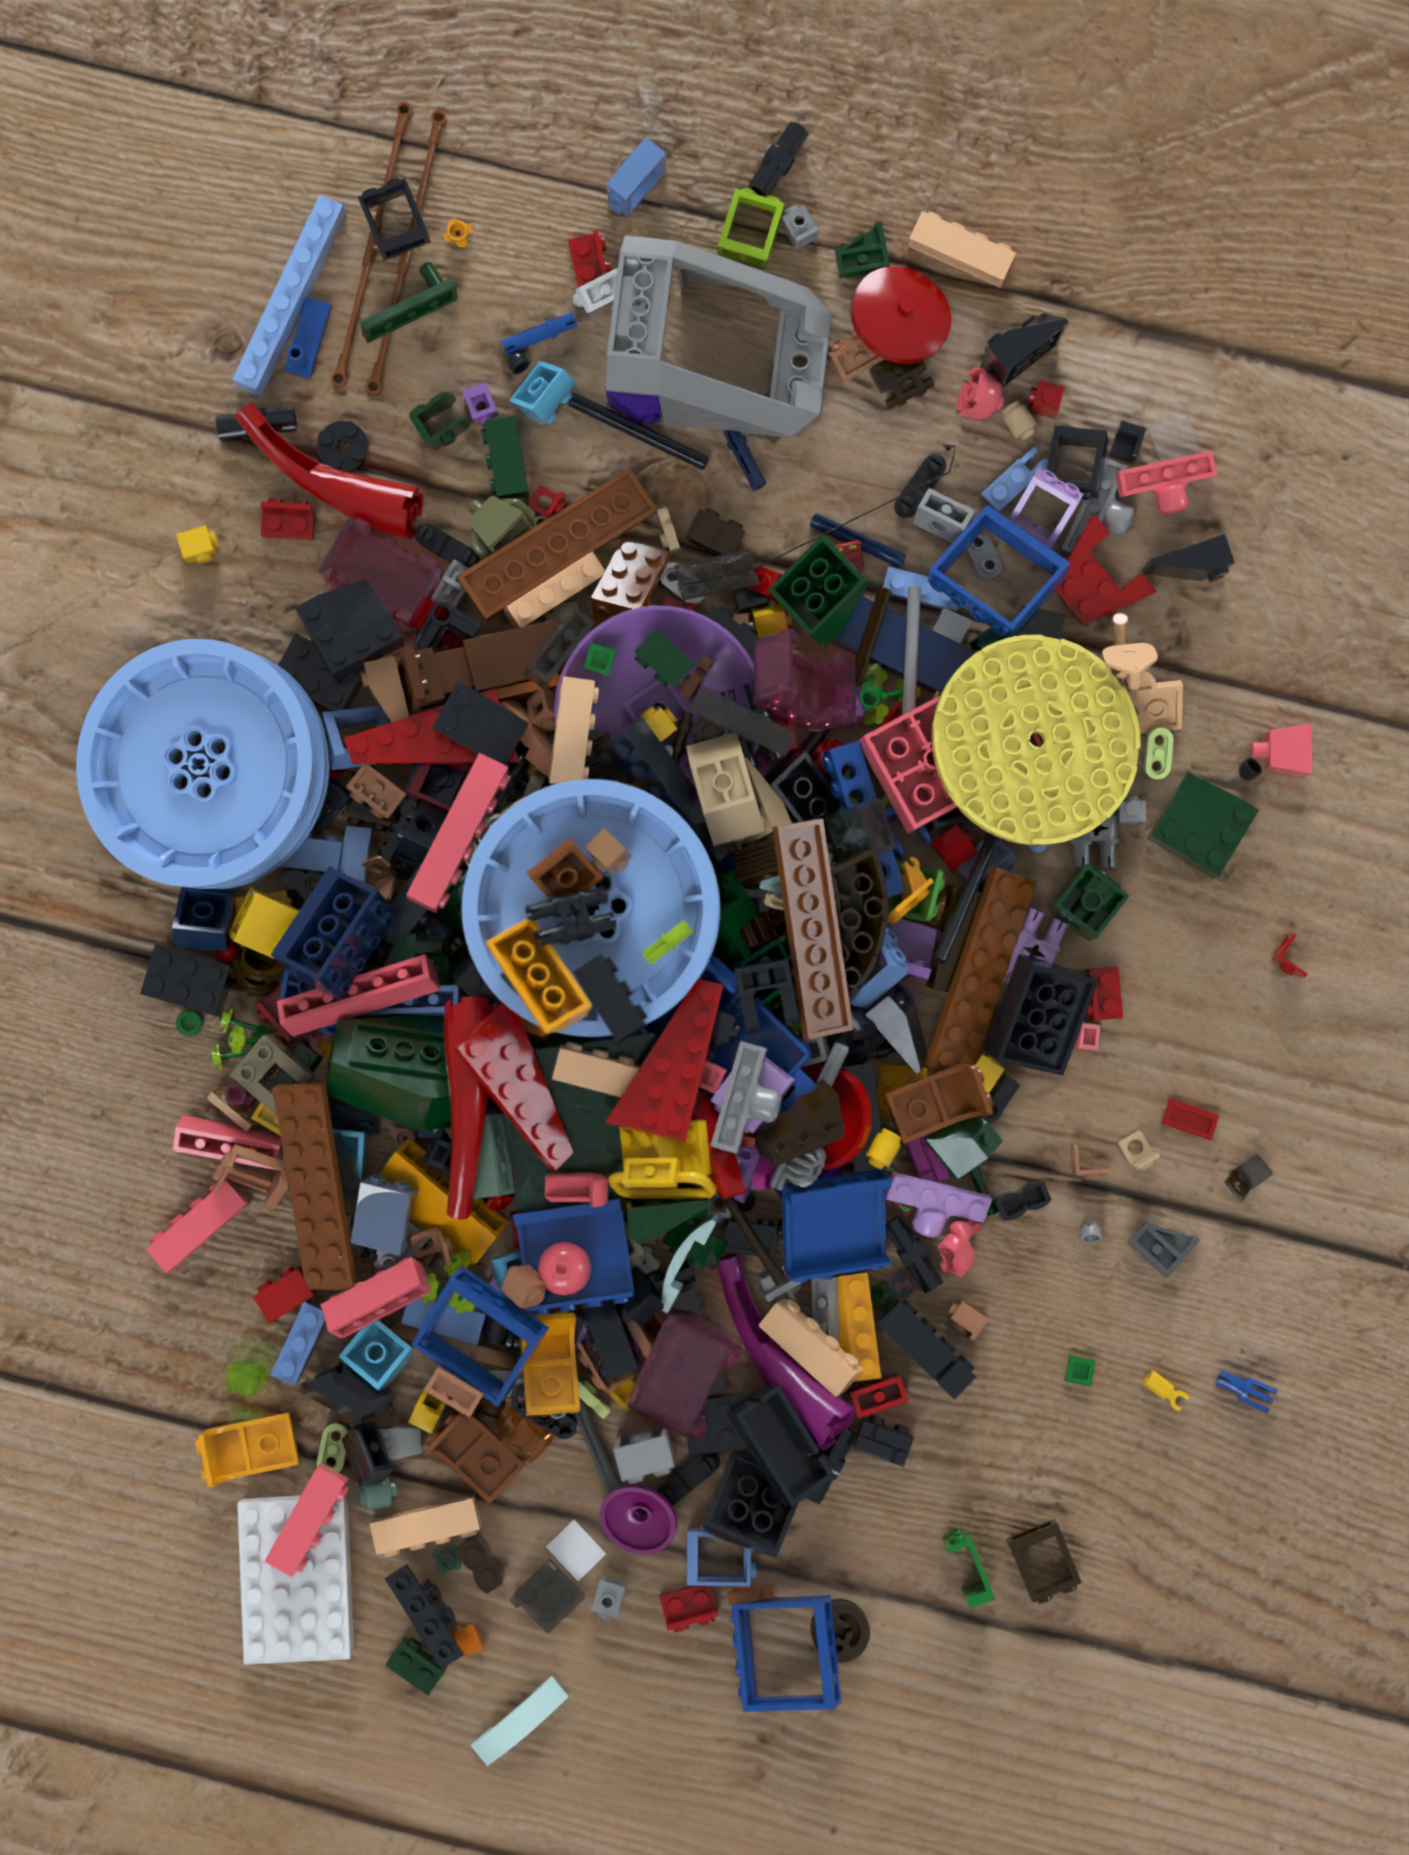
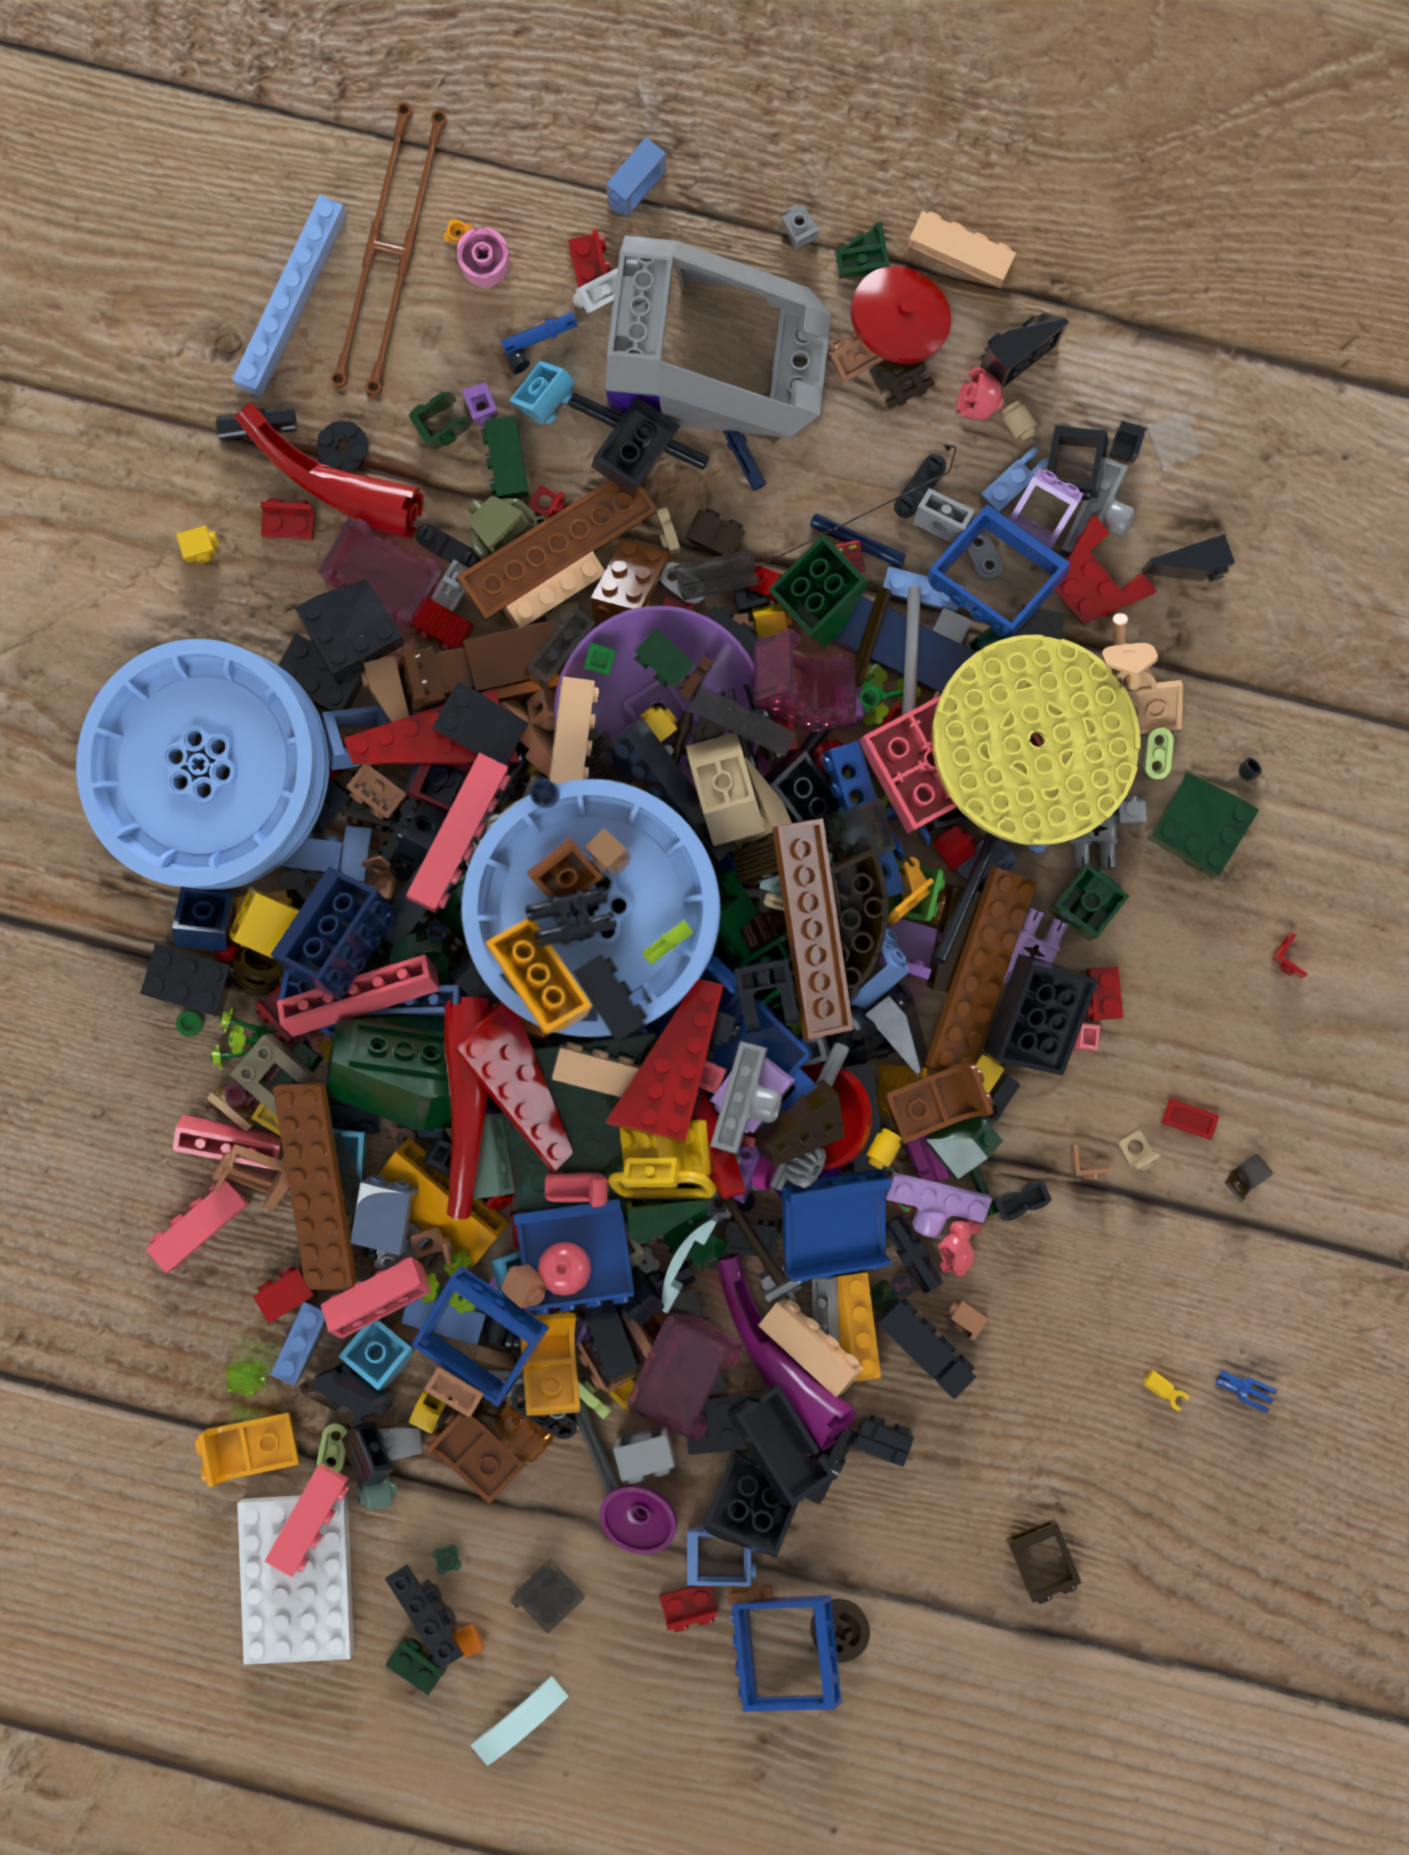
(308, 338): blue piece -> none
(405, 241): black window -> none
(425, 1524): light nougat brick -> none
(437, 296): dark green piece -> none
(457, 623): black piece -> none
(479, 243): none -> bright pink brick
(486, 1569): dark brown brick -> none
(542, 790): none -> dark blue wheel
(576, 1550): white sticker -> none
(608, 1597): light grey brick -> none
(634, 446): none -> black slope
(689, 1477): black piece -> none
(744, 252): lime window -> none
(778, 159): black piece -> none
(878, 1395): red brick -> none
(979, 1592): green panel -> none
(1046, 399): red brick -> none
(1079, 1370): green tile -> none
(1090, 1234): light grey hinge -> none
(1162, 1247): dark grey wing -> none
(1167, 479): coral plate -> none
(1286, 750): coral torso -> none

